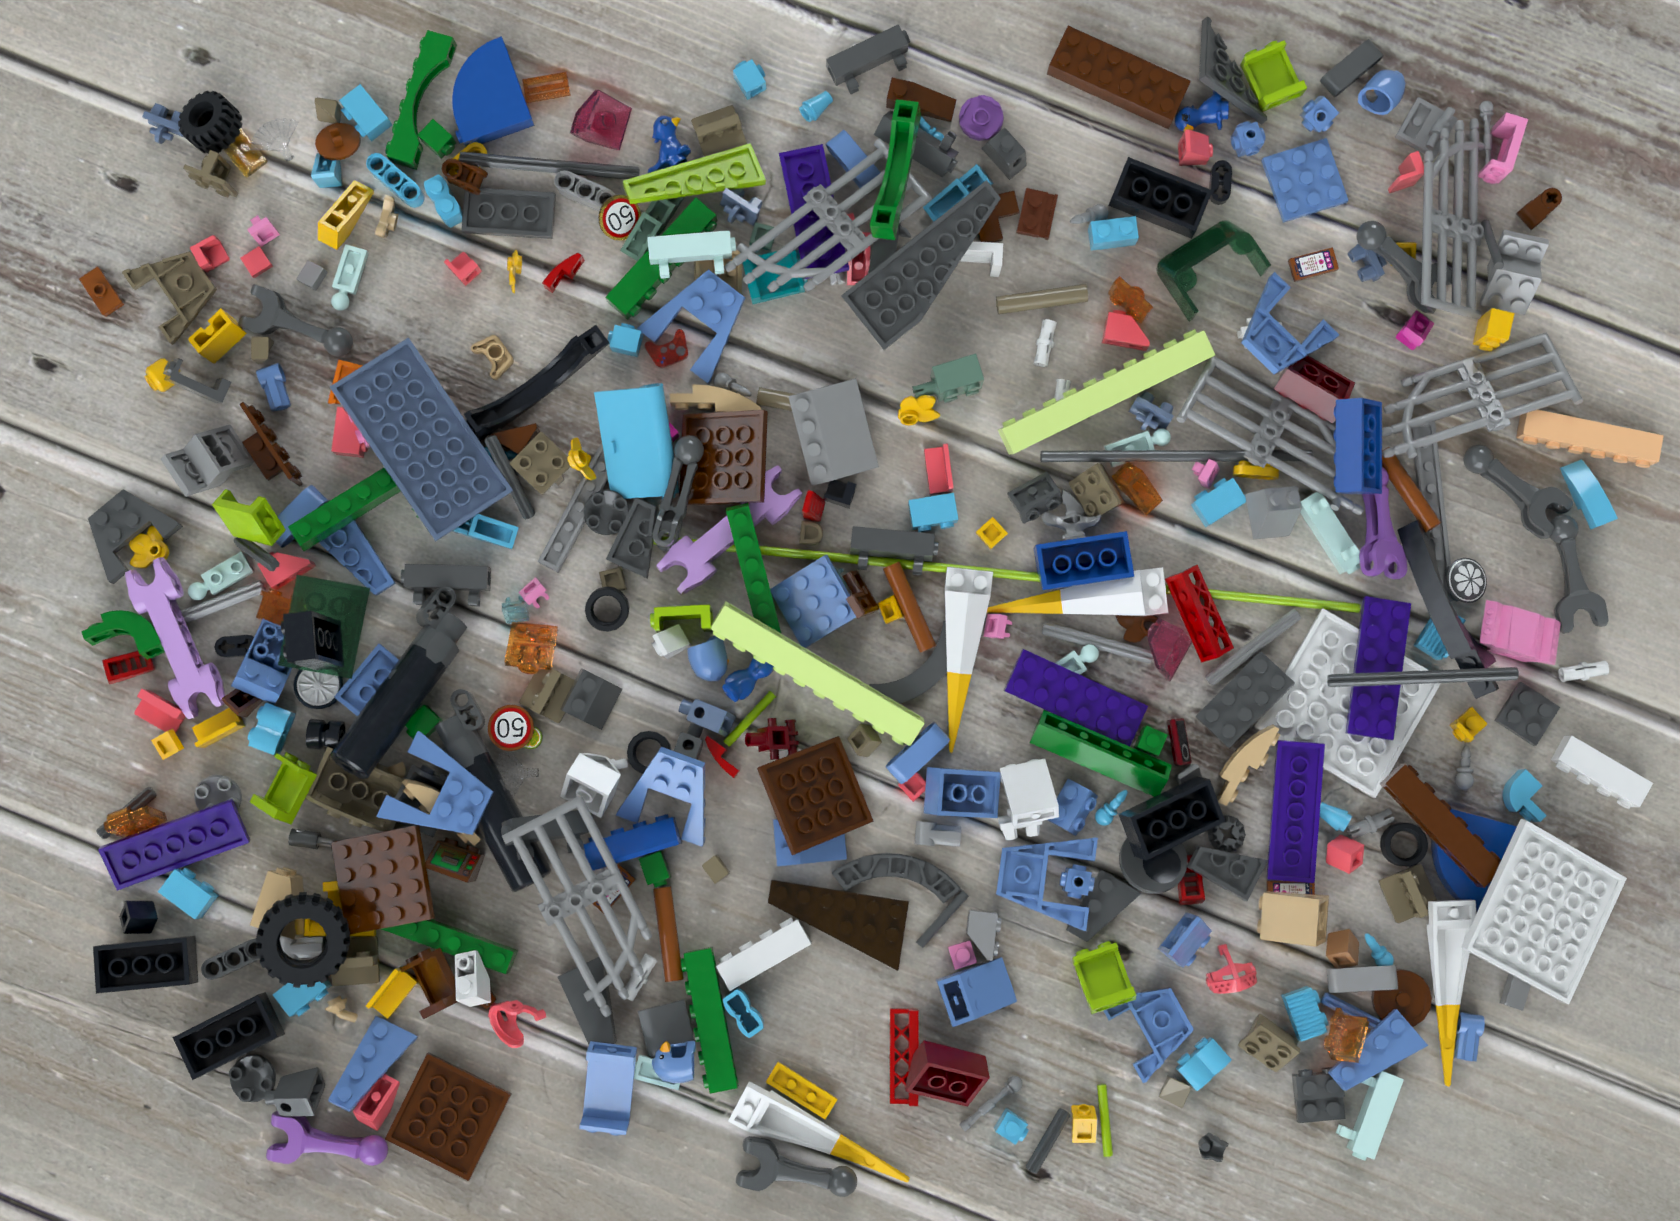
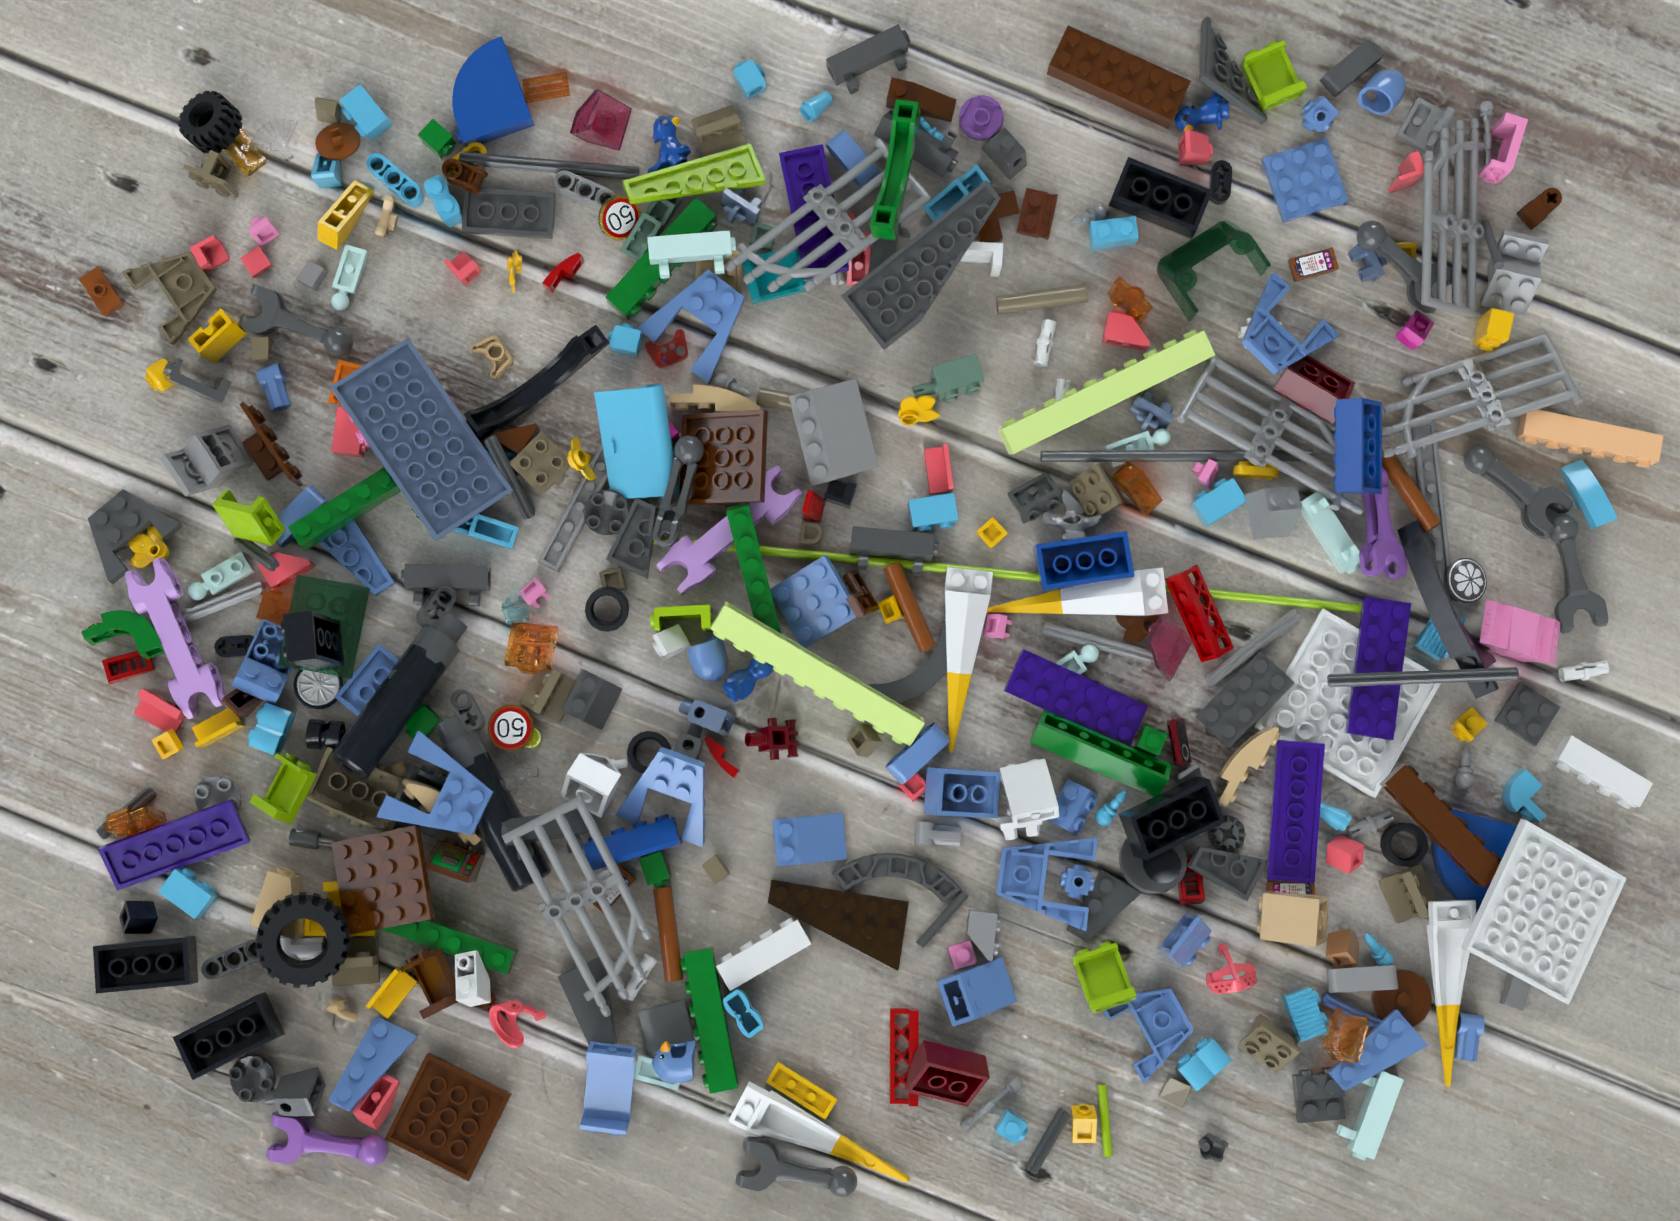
(157, 118): sand blue hips -> none
(297, 1000): medium azure brick -> none
(434, 57): green arch -> none
(748, 720): lime bar -> none
(815, 795): reddish brown plate -> none
(1244, 144): medium blue brick -> none

